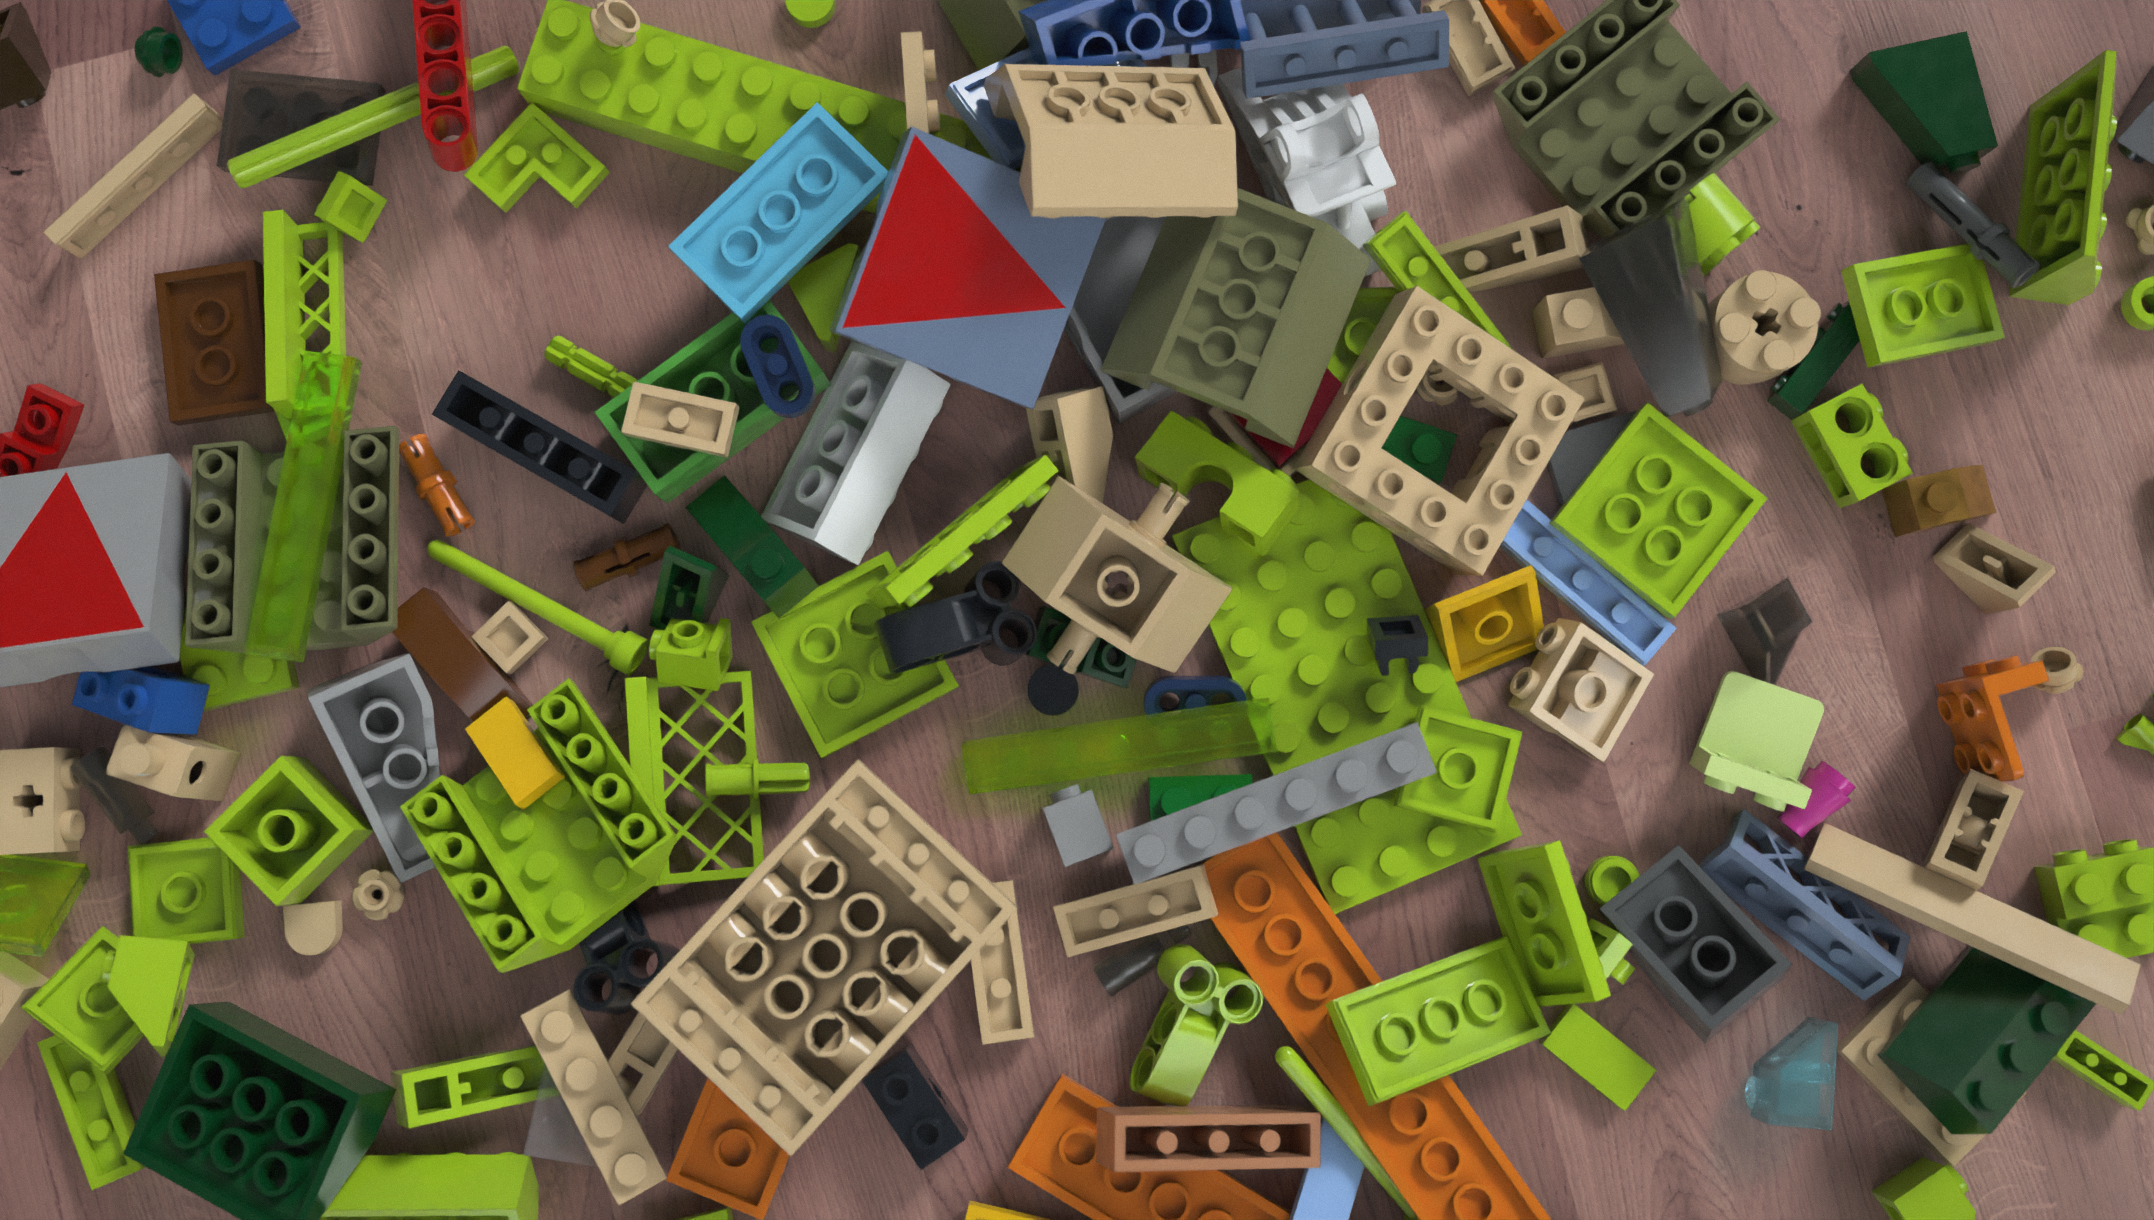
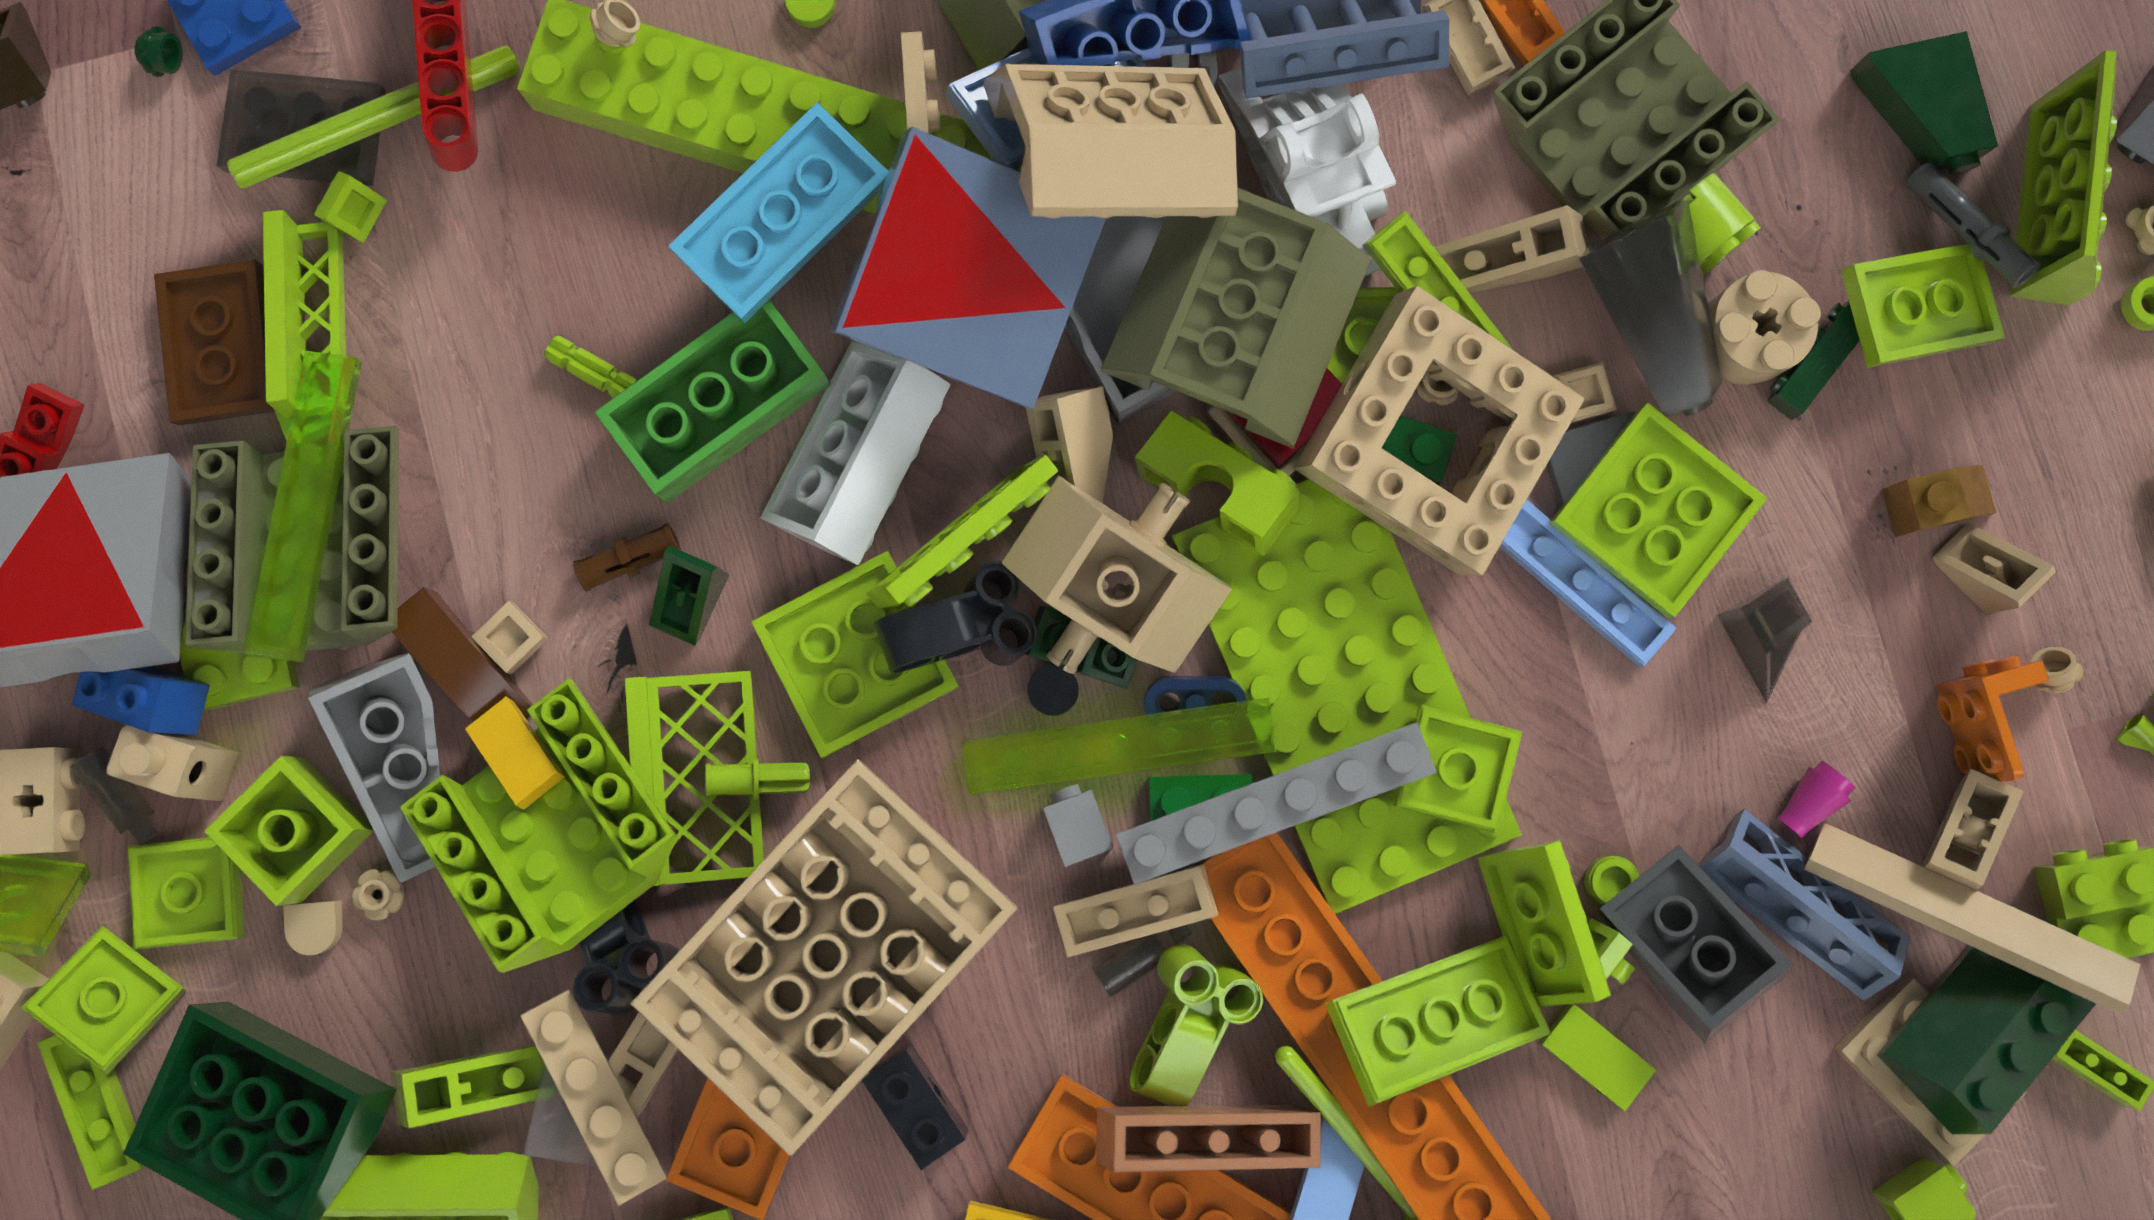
(135, 177): tan tile -> none
(150, 984): lime slope -> none
(436, 485): orange pin -> none
(535, 149): lime plate -> none
(540, 447): black brick -> none
(623, 649): lime piece -> none
(680, 419): tan plate -> none
(692, 653): lime brick -> none
(752, 546): dark green slope -> none
(778, 368): dark blue plate -> none
(821, 288): lime slope -> none
(1002, 981): tan plate -> none
(1396, 639): black tile -> none
(1488, 623): yellow slope -> none
(1573, 323): tan slope -> none
(1579, 687): tan plate -> none
(1758, 740): yellowish green bracket -> none
(1797, 1078): clear light blue slope -> none
(1840, 453): lime brick -> none

